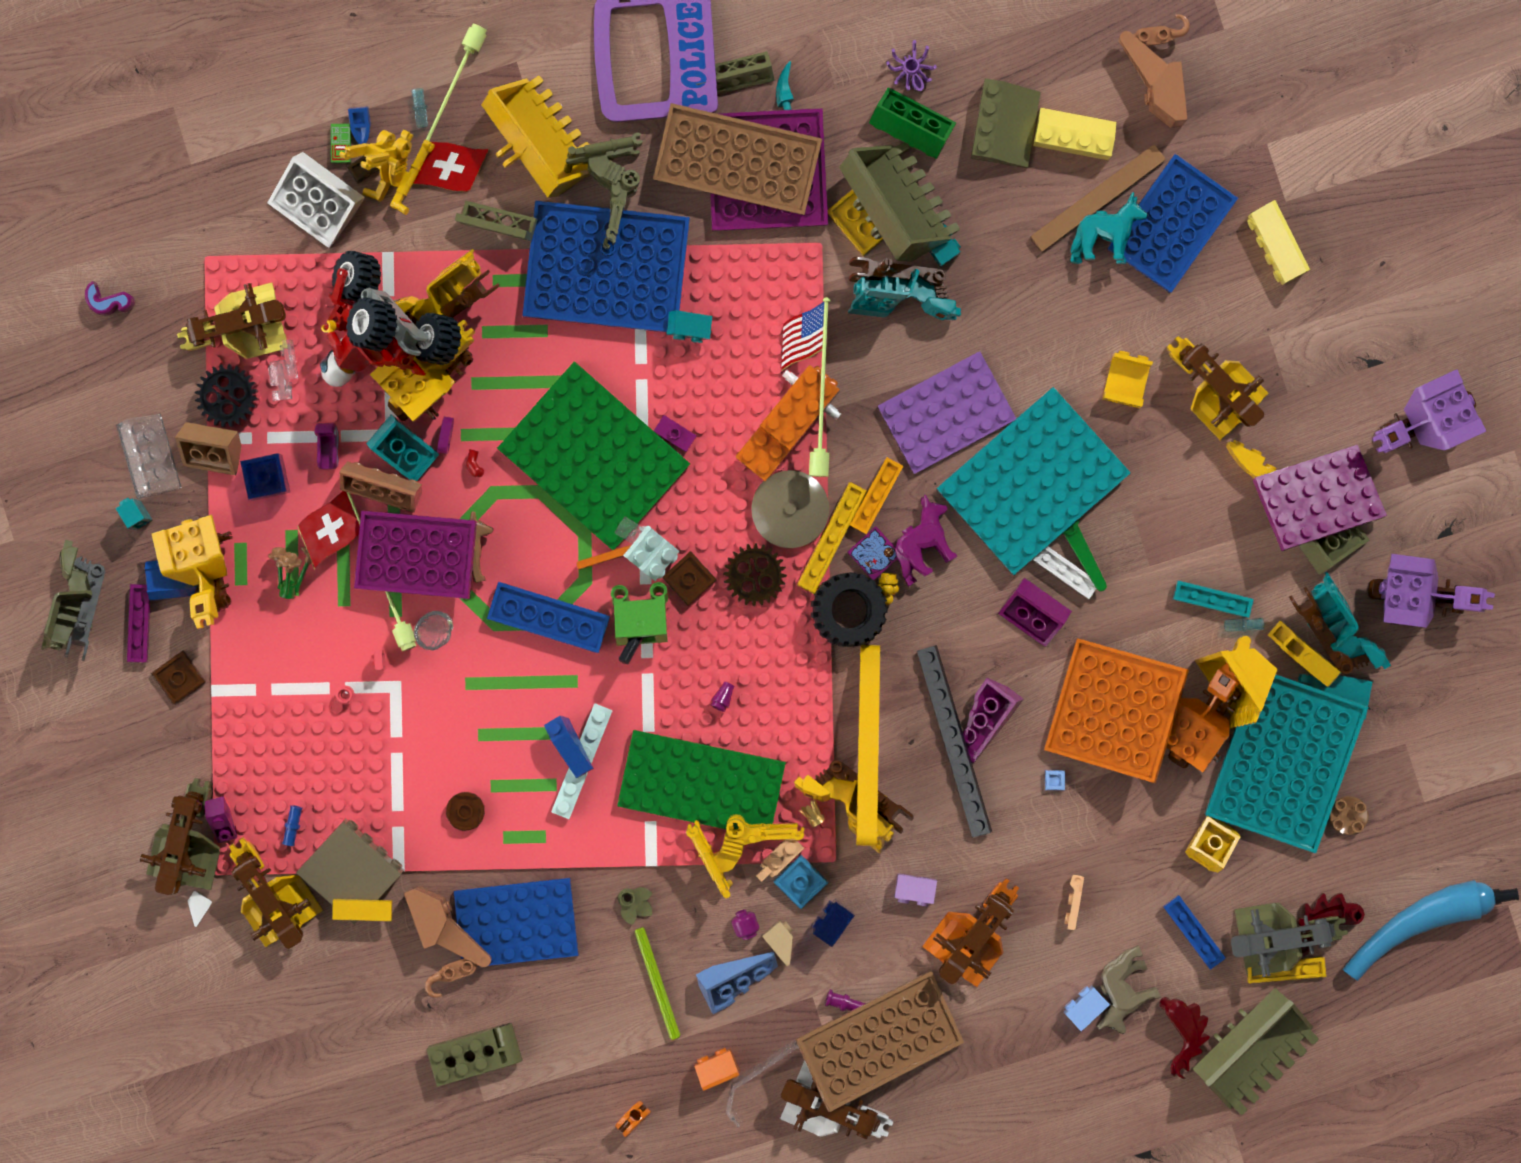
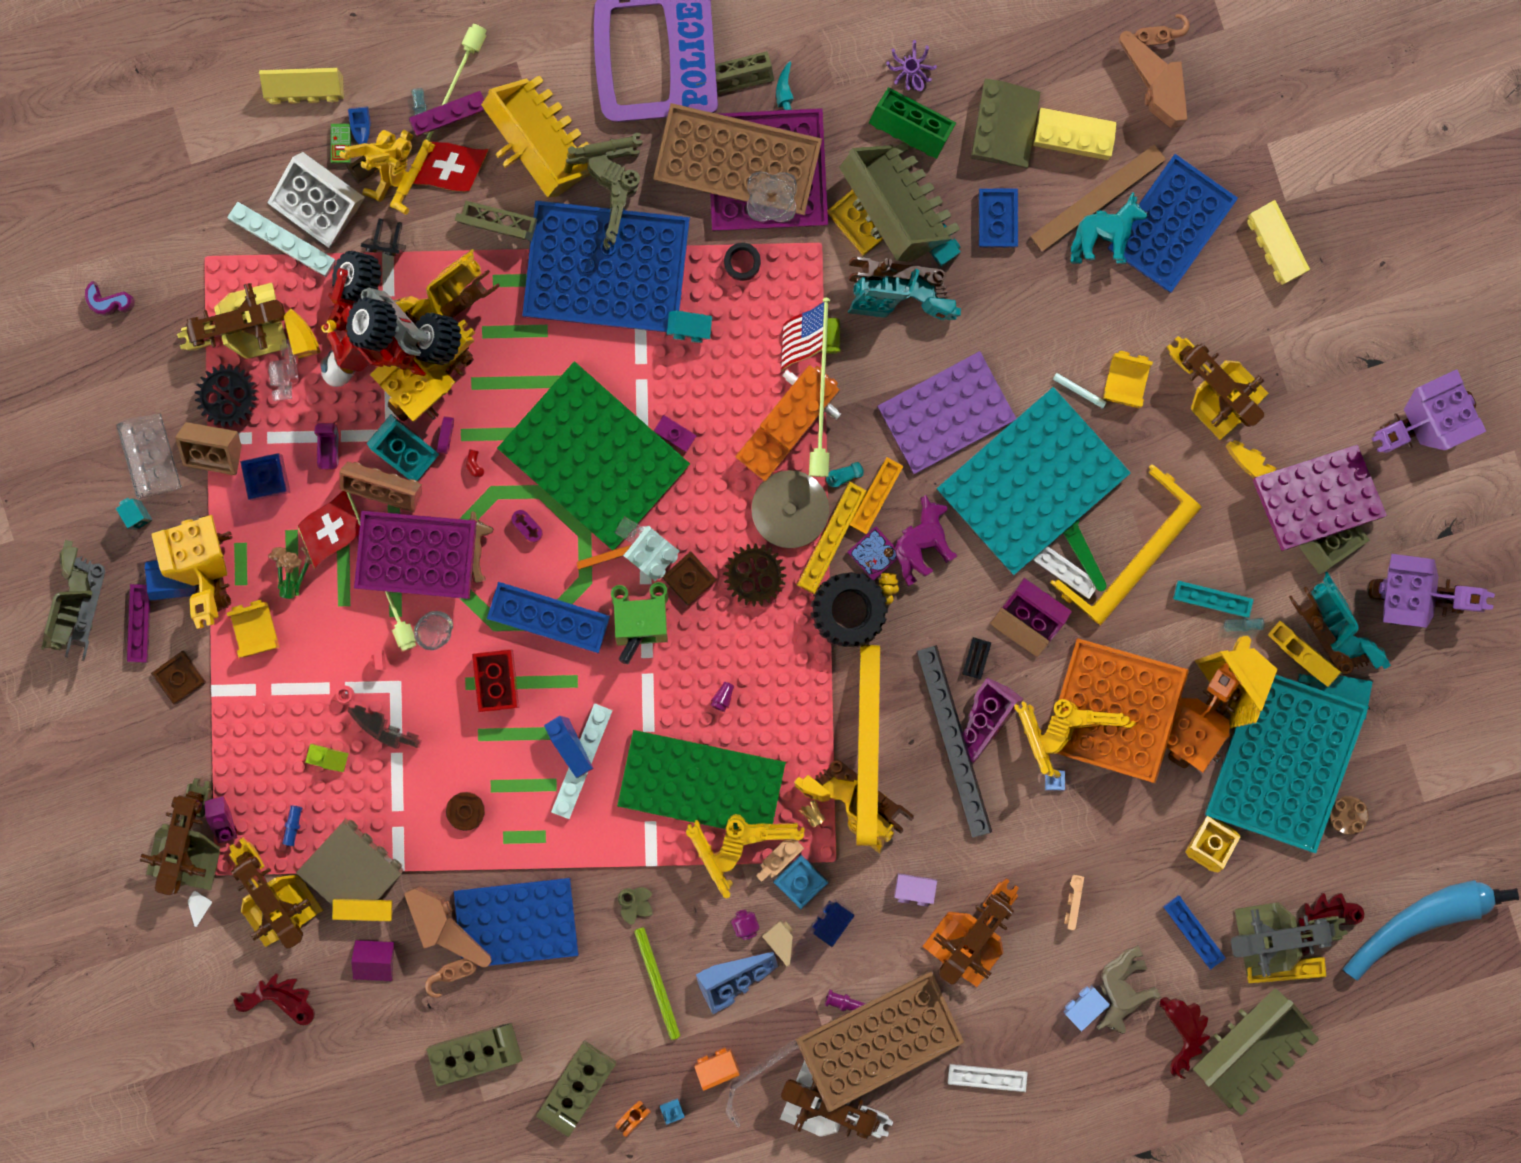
(253, 628): none -> yellow panel
(281, 239): none -> light aqua plate
(284, 995): none -> dark red animal
(300, 335): none -> yellow slope
(302, 84): none -> light yellow slope
(327, 758): none -> lime slope
(373, 960): none -> magenta slope
(374, 245): none -> black plate
(376, 724): none -> clear smoke slope
(447, 114): none -> magenta plate
(495, 680): none -> red brick
(530, 522): none -> magenta beam
(565, 1117): none -> olive hinge
(672, 1111): none -> dark azure tile
(739, 247): none -> black tyre
(762, 184): none -> clear brick
(833, 336): none -> lime piece
(845, 474): none -> teal piece
(981, 642): none -> black tile
(987, 1078): none -> white tile
(998, 218): none -> blue plate
(1019, 632): none -> medium nougat tile
(1061, 729): none -> yellow piece
(1079, 390): none -> light aqua bar
(1145, 557): none -> yellow piece

